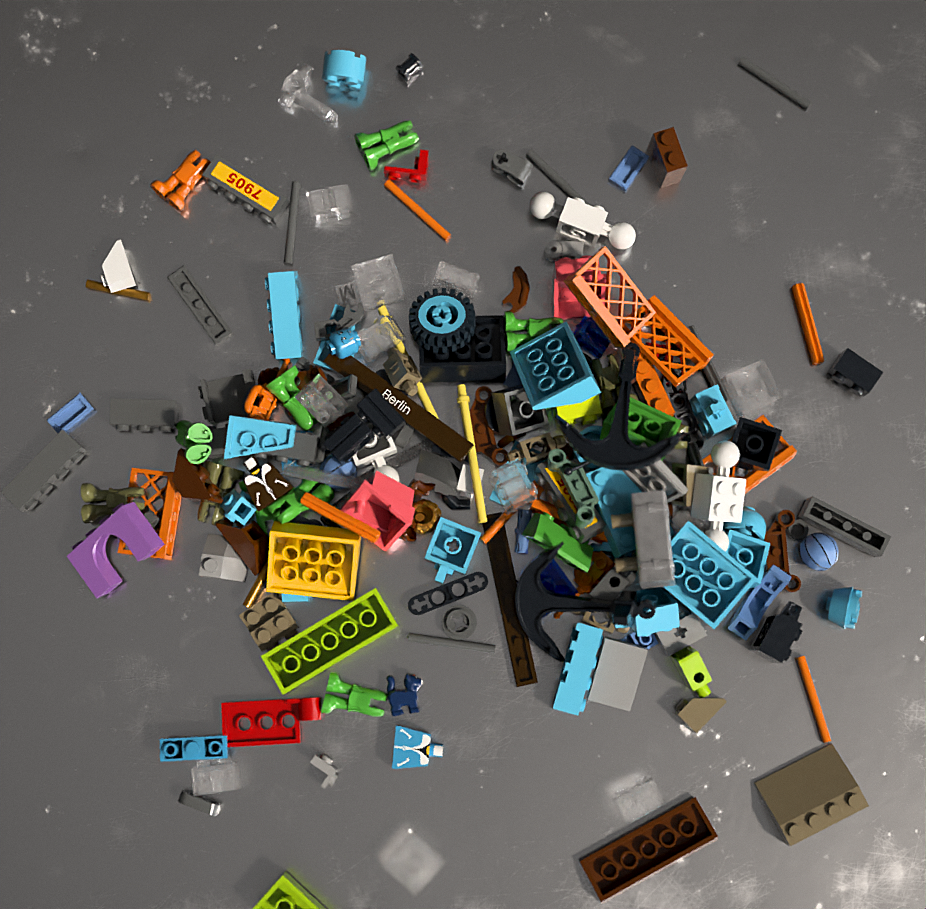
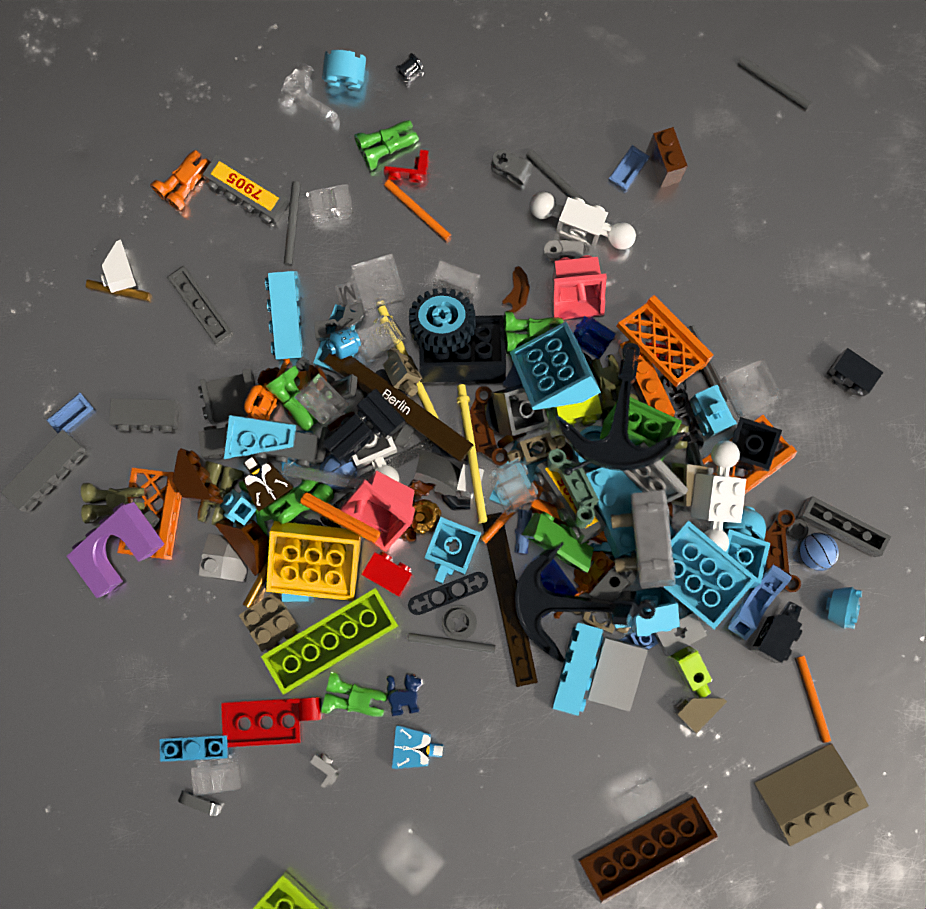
(192, 437): piece -> none
(387, 574): none -> red brick
(594, 305): fence -> none
(808, 323): orange axle -> none

